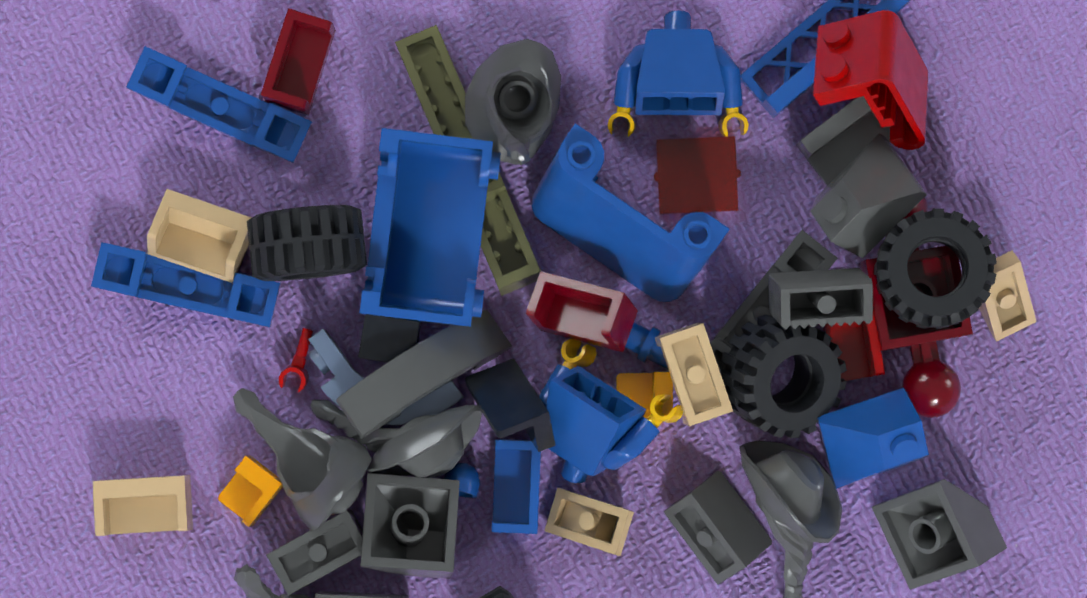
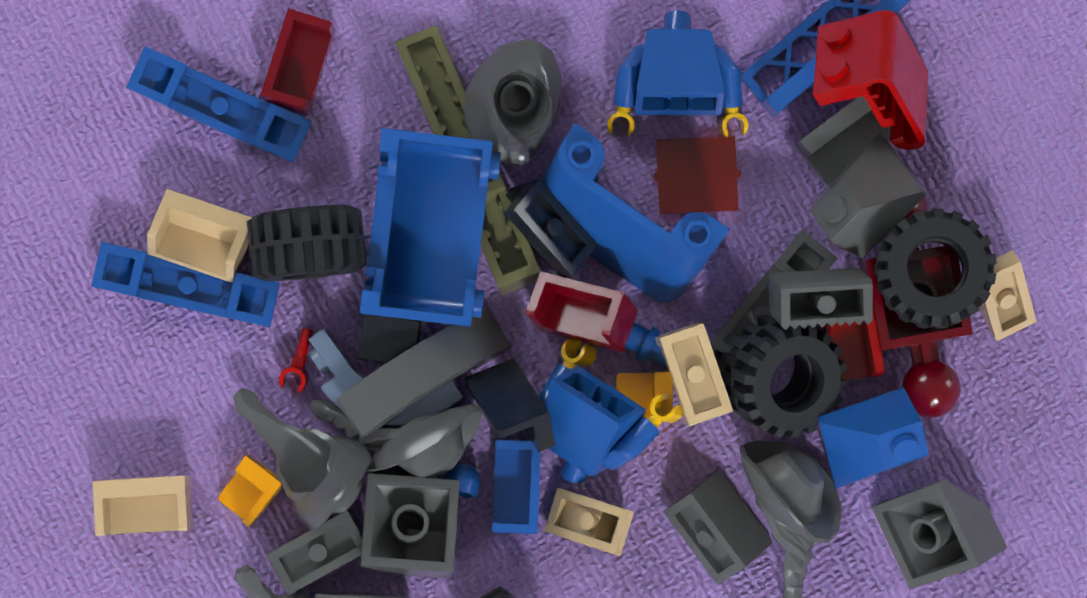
(549, 227): none -> black panel

